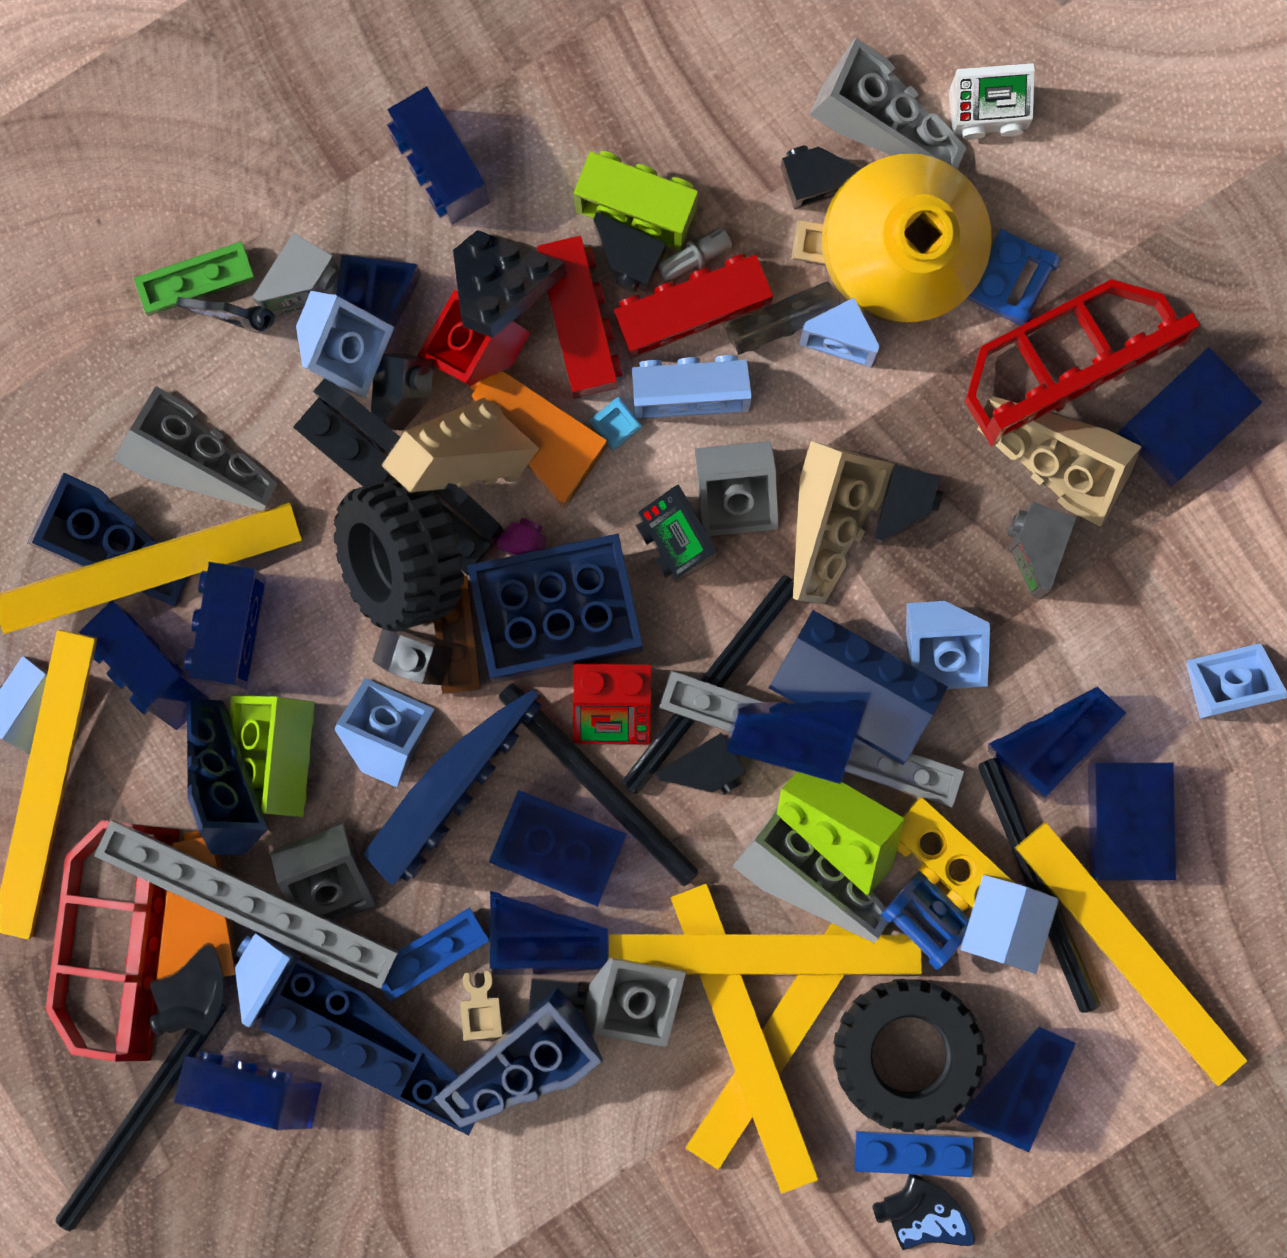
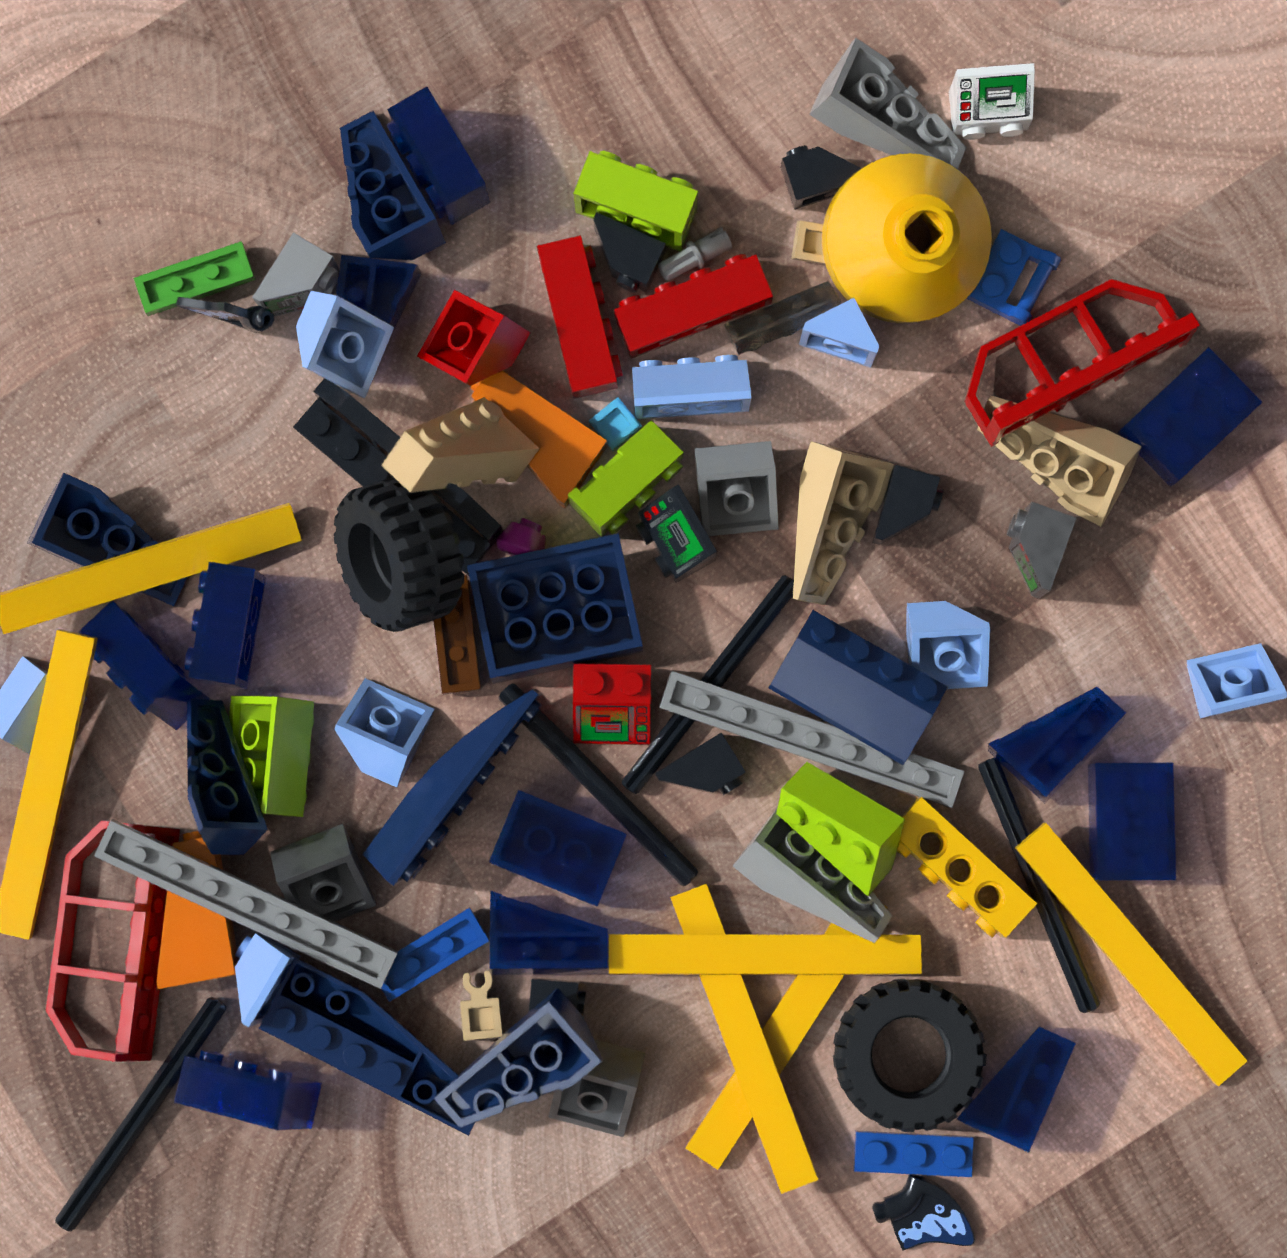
(180, 451): light grey wedge -> none
(190, 994): black arm -> none
(384, 198): none -> dark blue wedge
(401, 388): black slope -> none
(412, 657): black slope -> none
(500, 281): black plate -> none
(603, 1095): none -> flat silver slope
(627, 479): none -> lime wedge
(633, 1001): light grey slope -> none
(797, 736): clear blue wedge -> none
(934, 912): blue plate -> none
(1009, 924): light blue slope -> none

